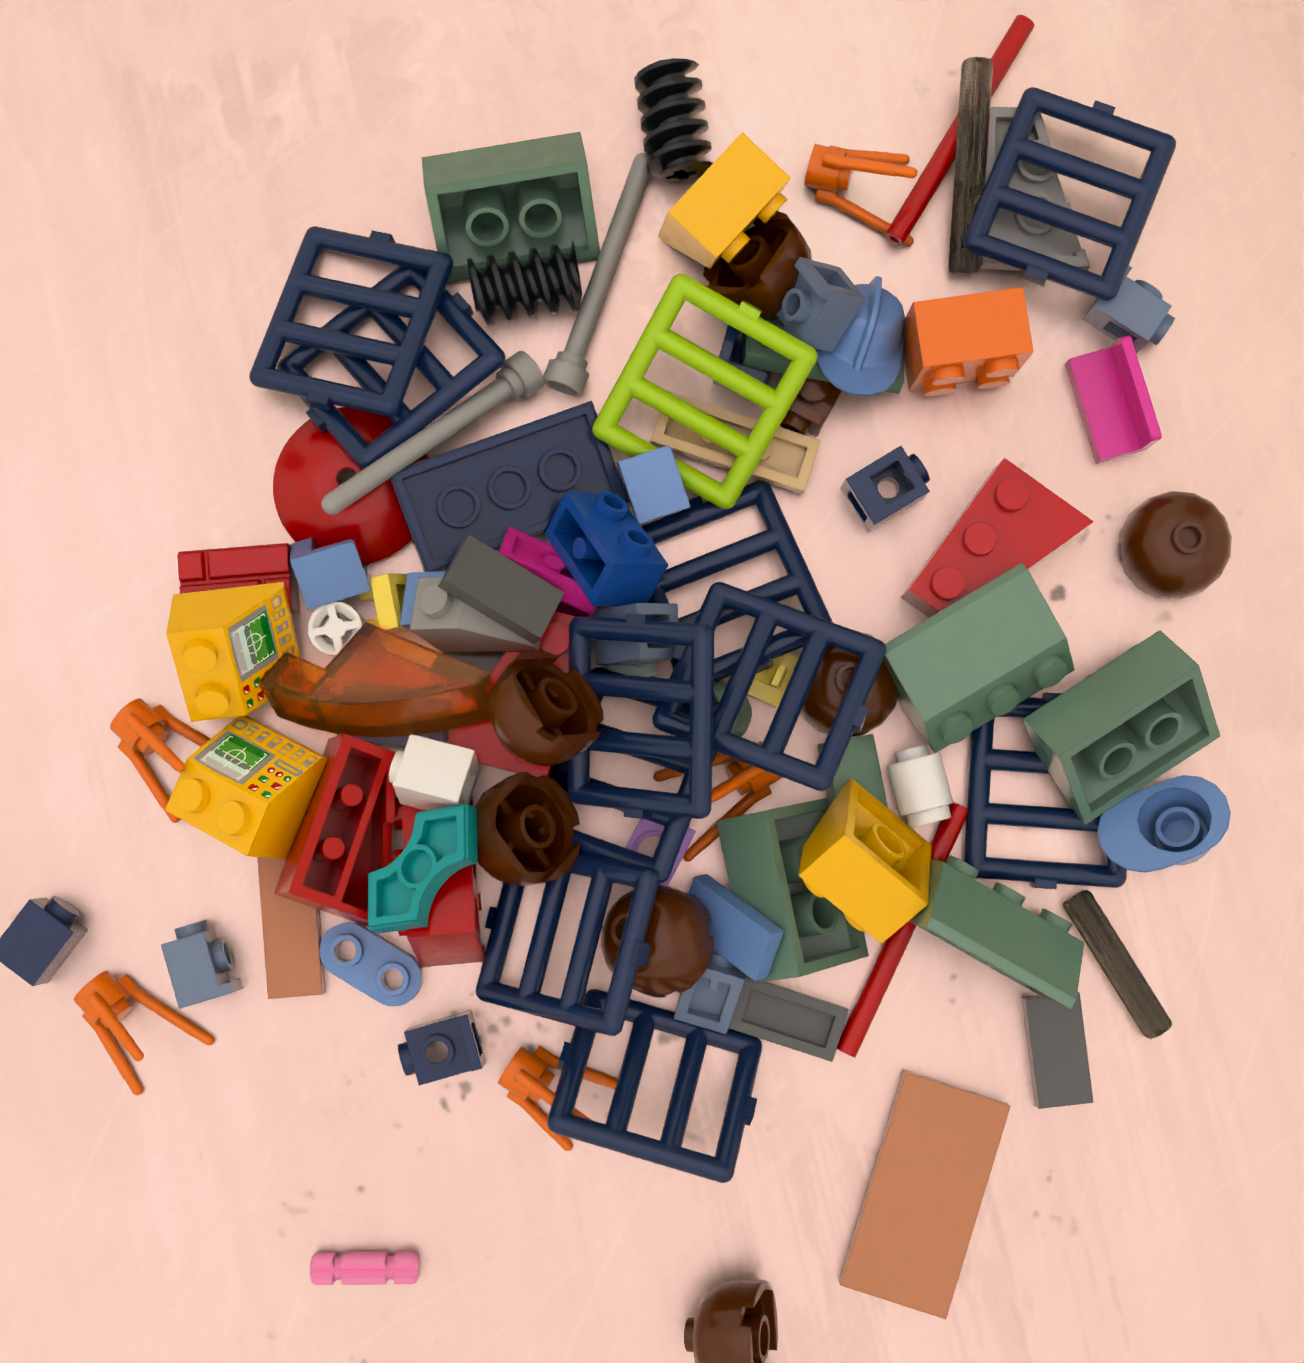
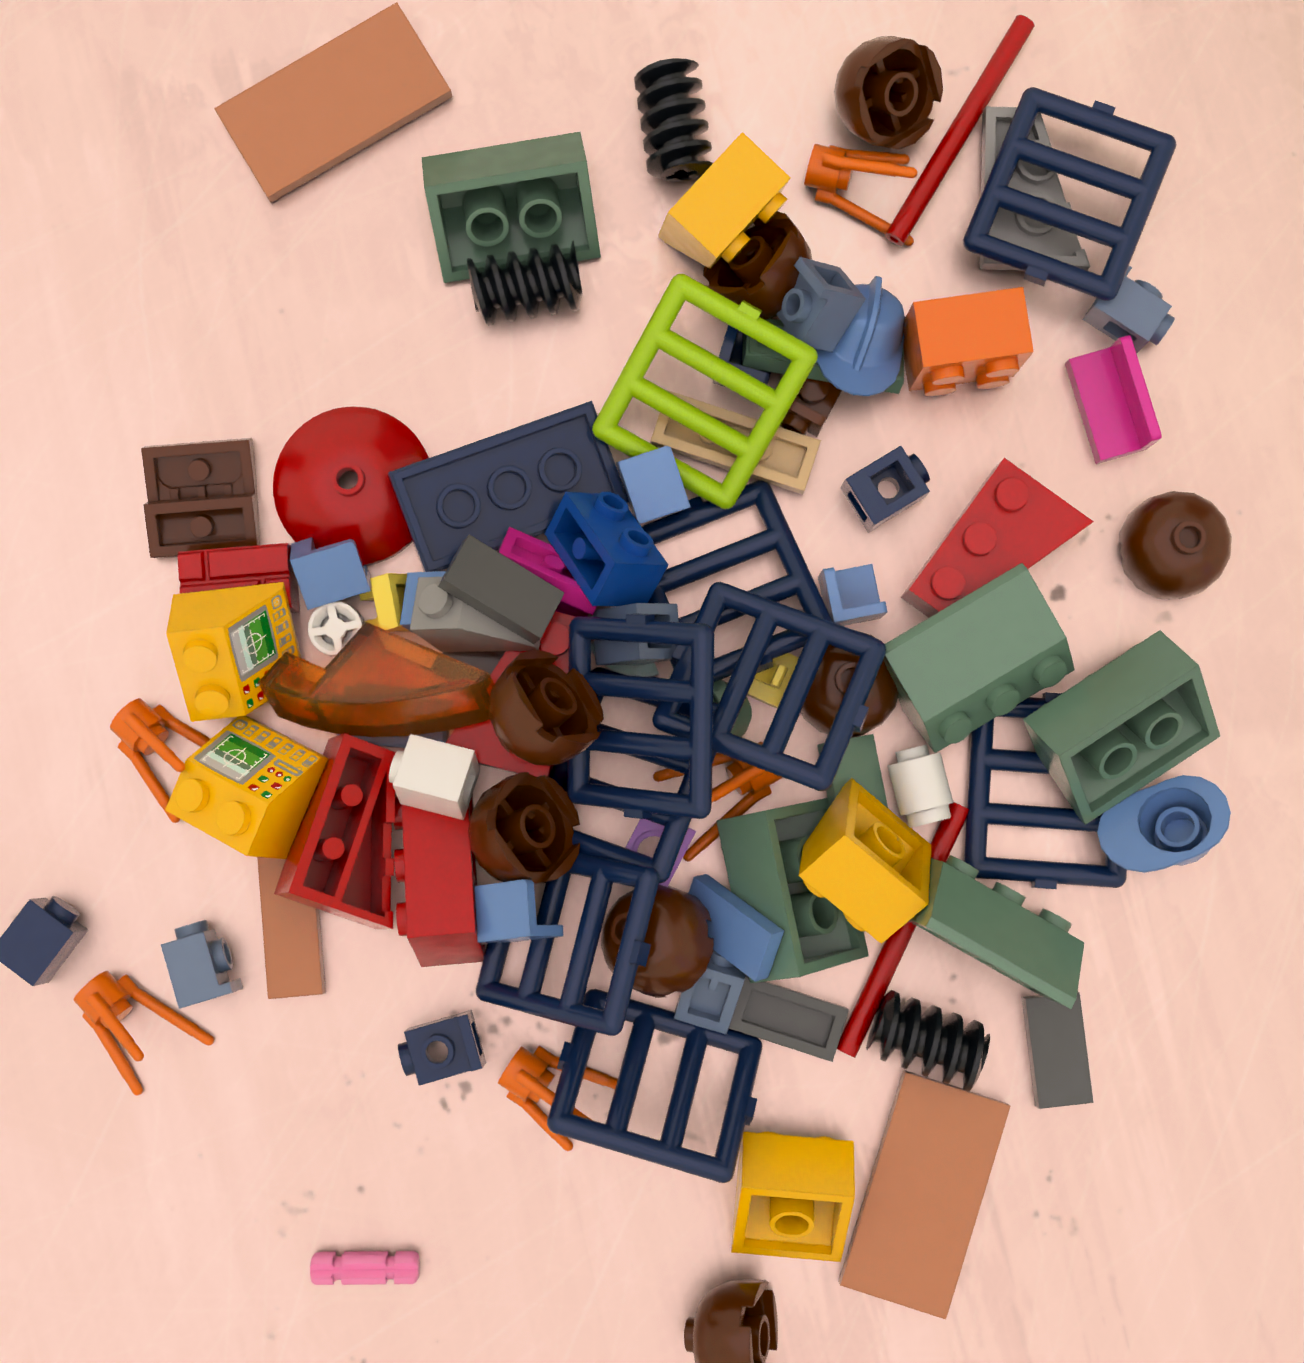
(200, 496): none -> reddish brown slope
(333, 102): none -> nougat tile
(370, 964): medium blue plate -> none
(402, 357): dark blue bar -> none
(439, 847): teal tile -> none
(448, 387): dark blue bar -> none
(509, 913): none -> medium blue panel
(516, 379): light grey piece -> none
(568, 370): light grey piece -> none
(793, 1196): none -> yellow slope
(851, 595): none -> medium blue panel
(888, 91): none -> reddish brown cylinder
(930, 1039): none -> black piece
(970, 158): clear smoke axle -> none
(1117, 964): clear smoke axle -> none

